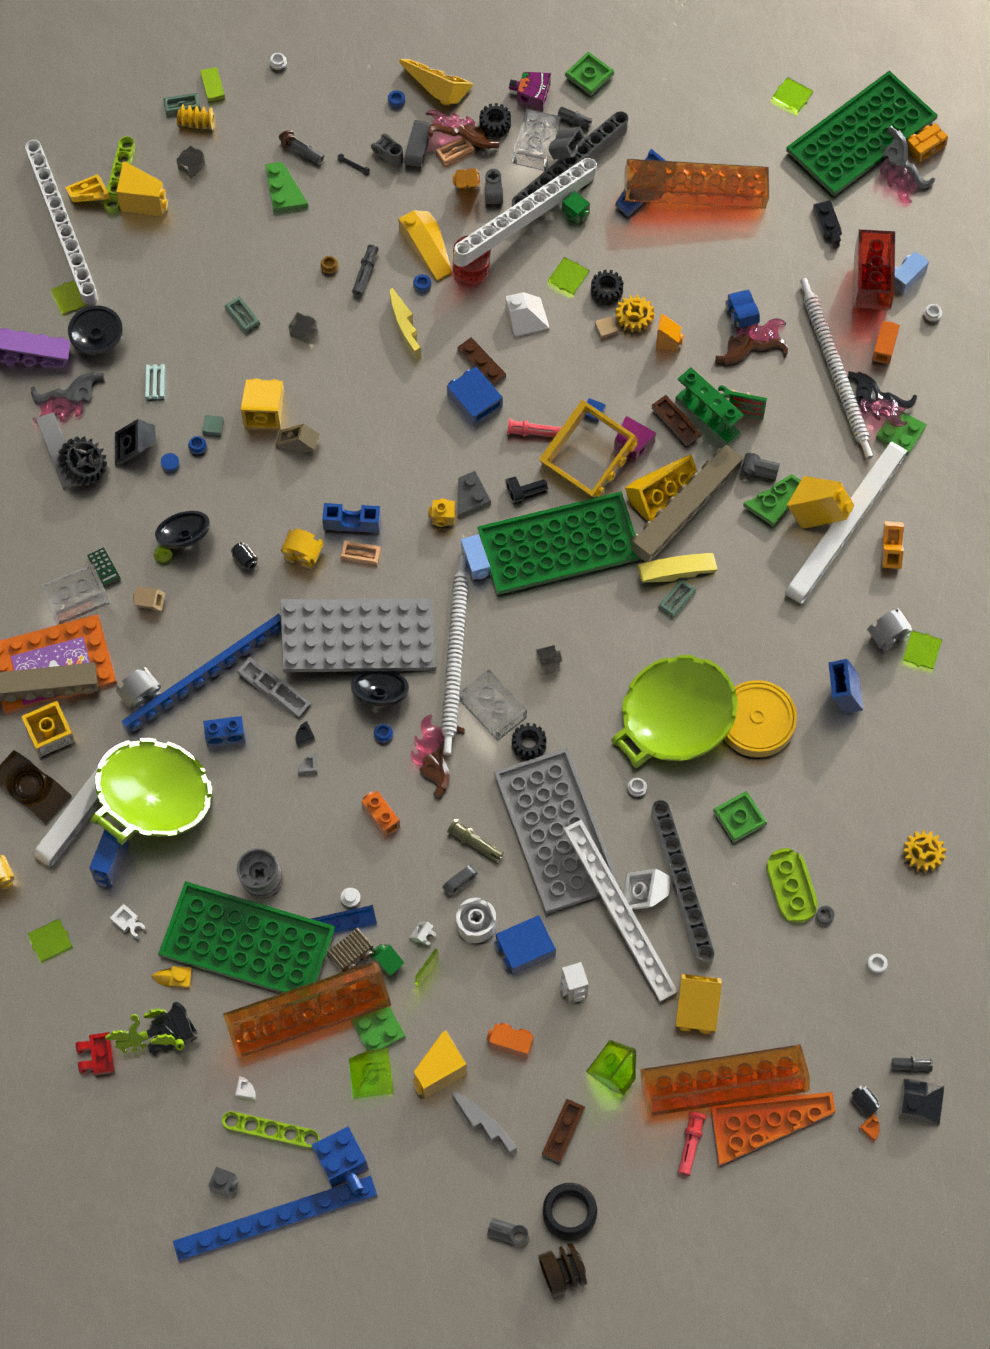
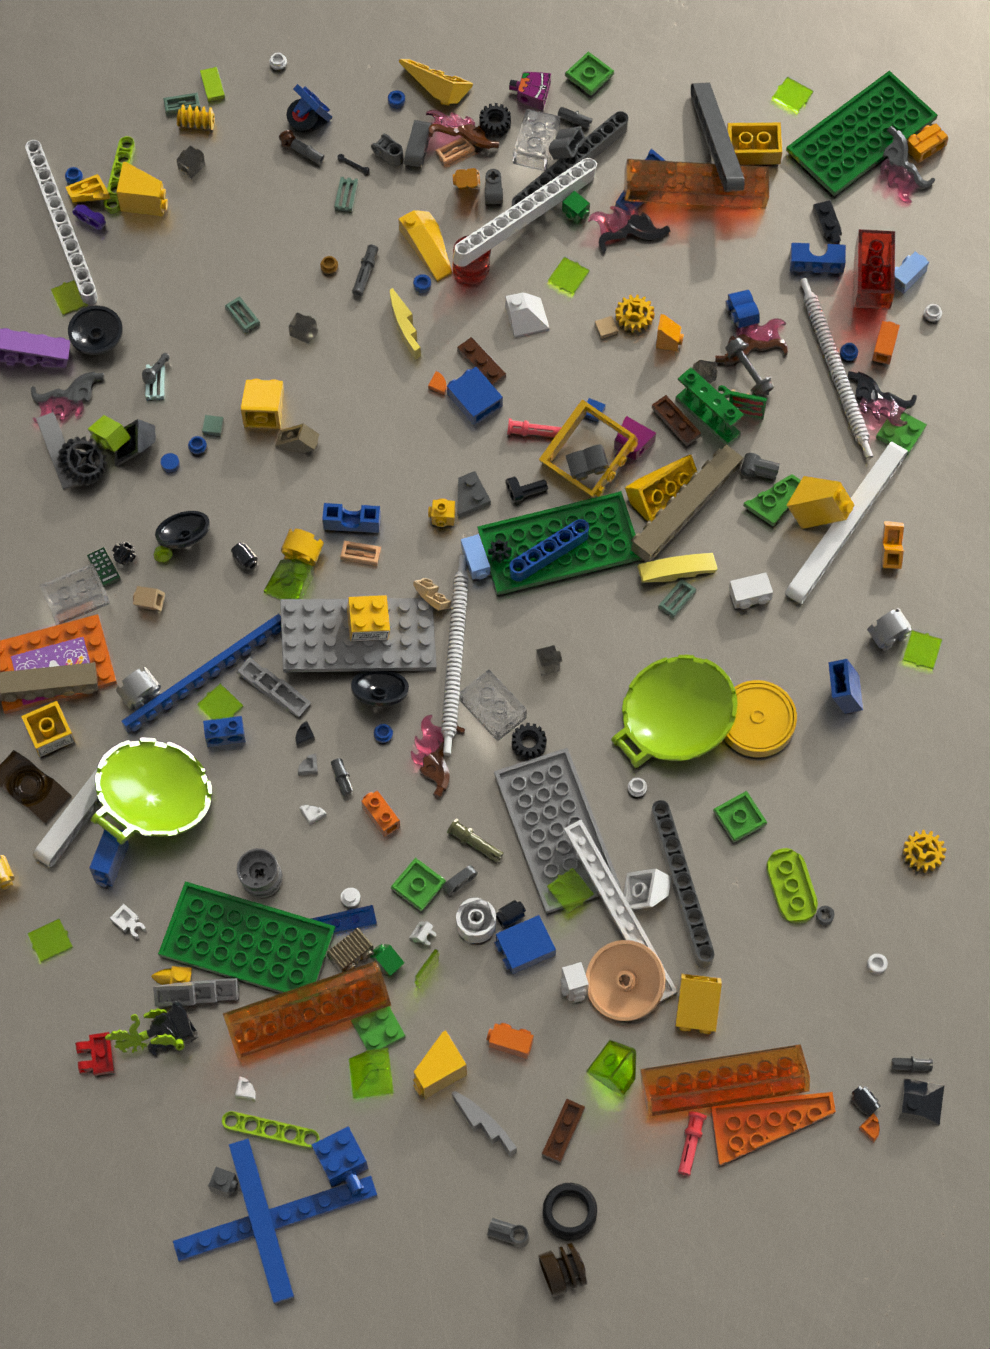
(73, 175): none -> blue plate
(89, 217): none -> dark purple plate
(108, 433): none -> lime brick
(124, 553): none -> black gear
(149, 374): none -> dark grey piece
(196, 992): none -> light grey slope
(220, 703): none -> clear neon green piece
(261, 1221): none -> blue tile
(283, 189): bright green wing -> none
(290, 579): none -> clear neon green slope
(304, 112): none -> plate
(312, 813): none -> white tile
(342, 776): none -> dark grey axle
(348, 182): none -> sand green tile
(368, 618): none -> yellow brick
(418, 884): none -> bright green plate
(428, 592): none -> tan slope
(438, 383): none -> orange tile
(503, 551): none -> black gear
(510, 913): none -> black brick
(553, 542): none -> blue beam
(570, 890): none -> clear neon green piece
(587, 462): none -> dark grey brick
(607, 296): black tyre -> none
(623, 222): none -> piece
(625, 980): none -> light nougat dish
(706, 369): none -> clear smoke brick
(717, 137): none -> dark grey beam
(736, 348): none -> dark grey piece
(750, 591): none -> white brick
(756, 142): none -> yellow brick
(803, 260): none -> blue arch
(849, 351): none -> blue plate

